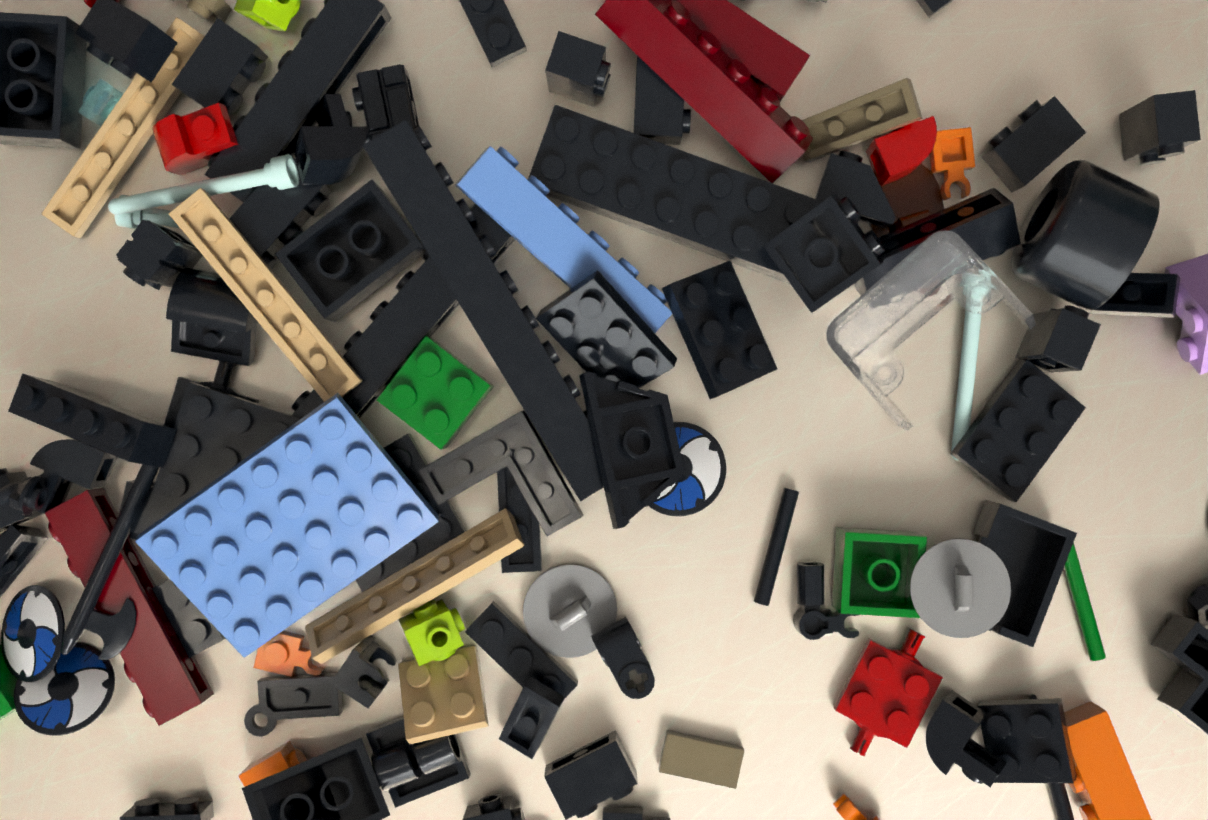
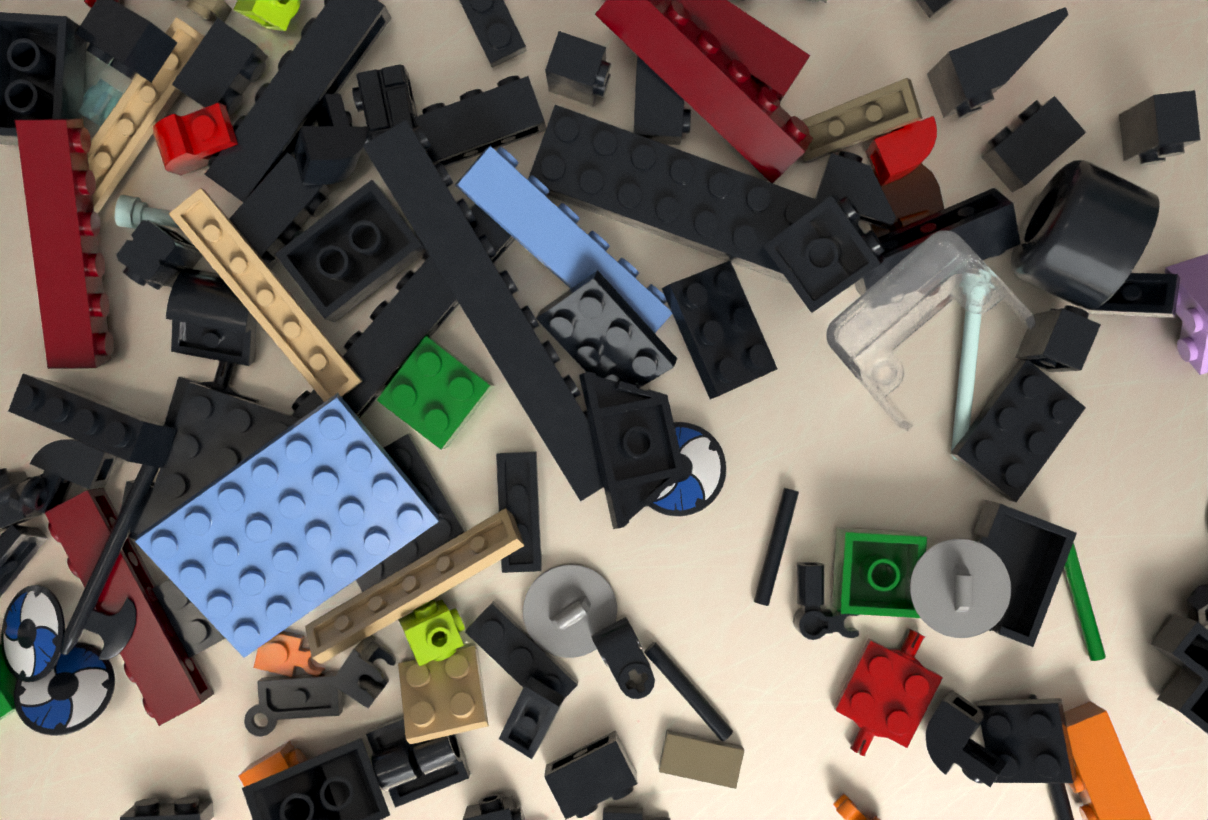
(65, 242): none -> dark red brick
(278, 173): light aqua piece -> none
(481, 121): none -> black brick
(519, 448): black plate -> none
(688, 691): none -> black bar
(952, 156): orange plate -> none
(975, 71): none -> black slope

